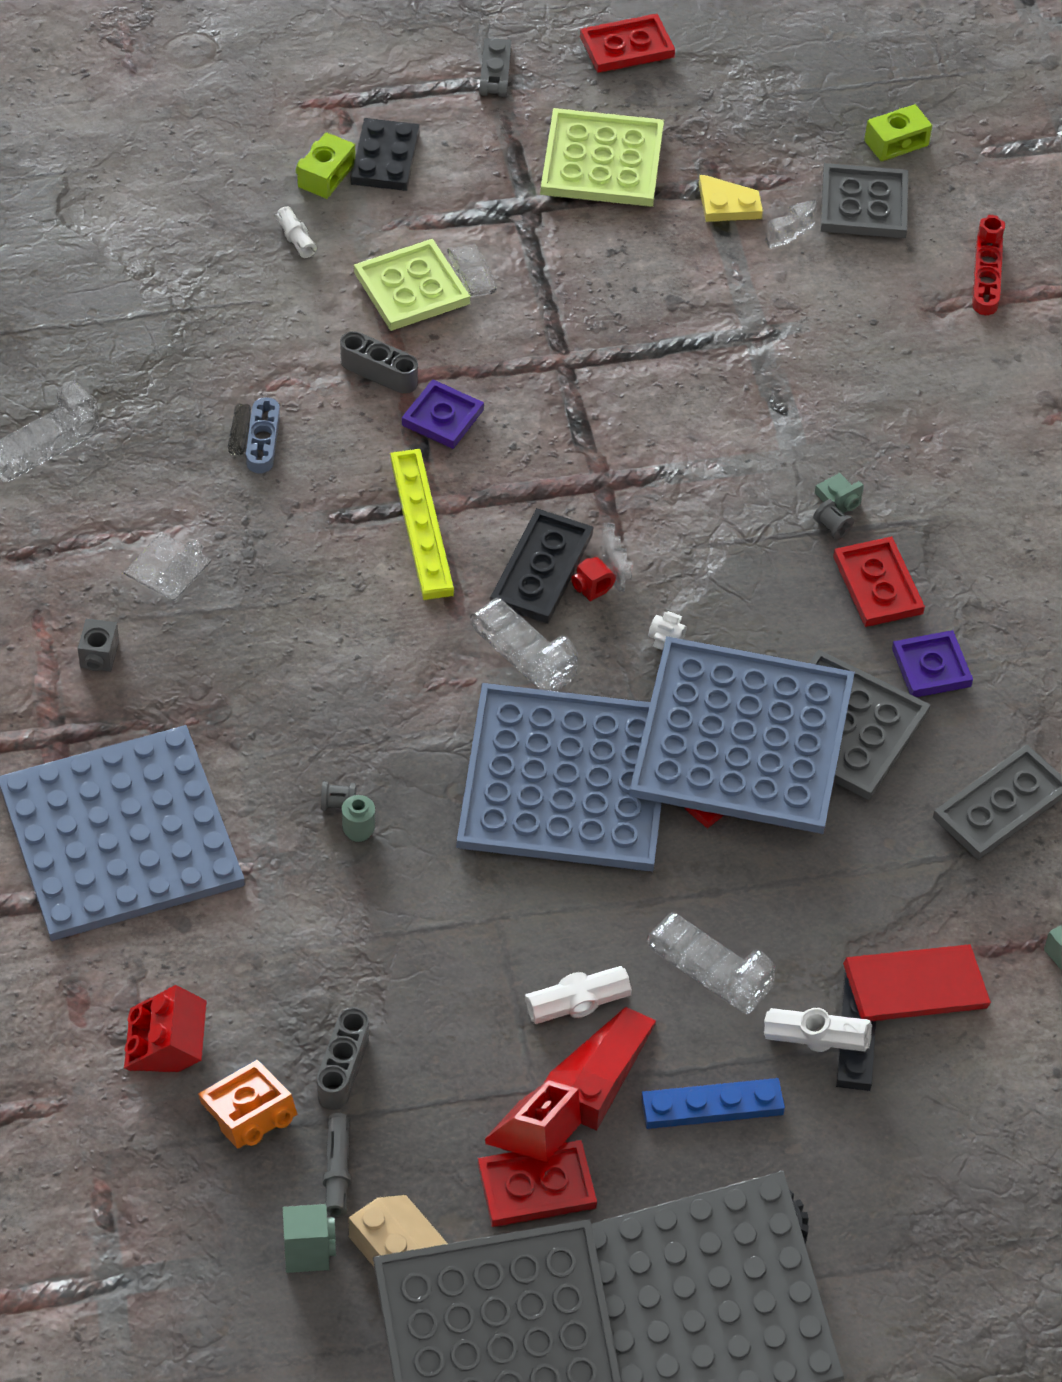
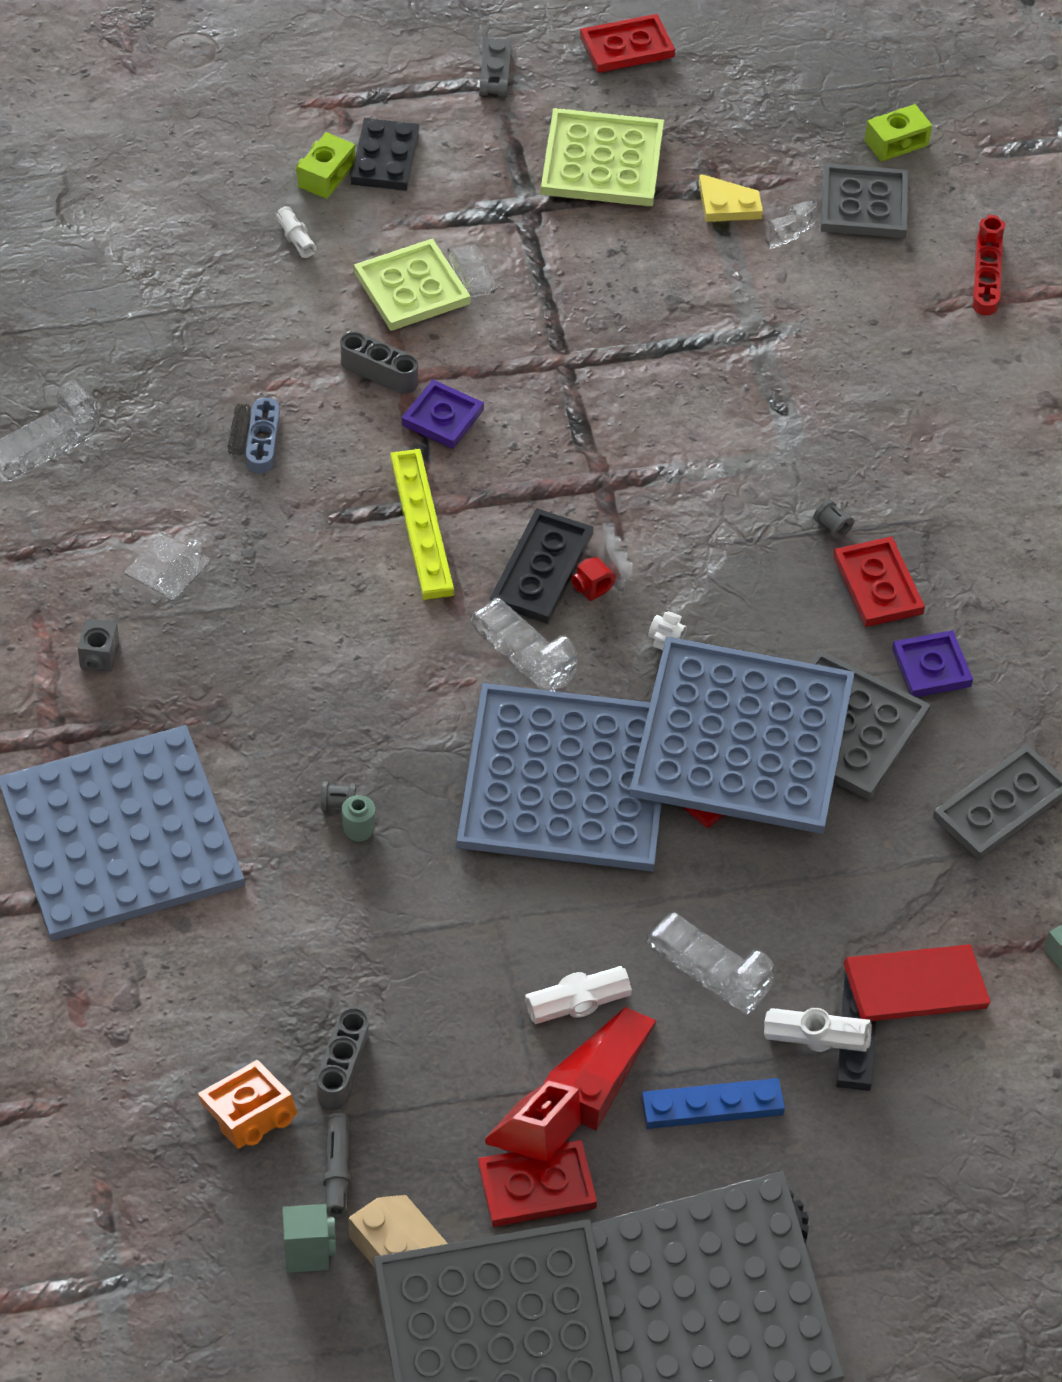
(166, 1032): red slope -> none
(841, 492): sand green bracket -> none

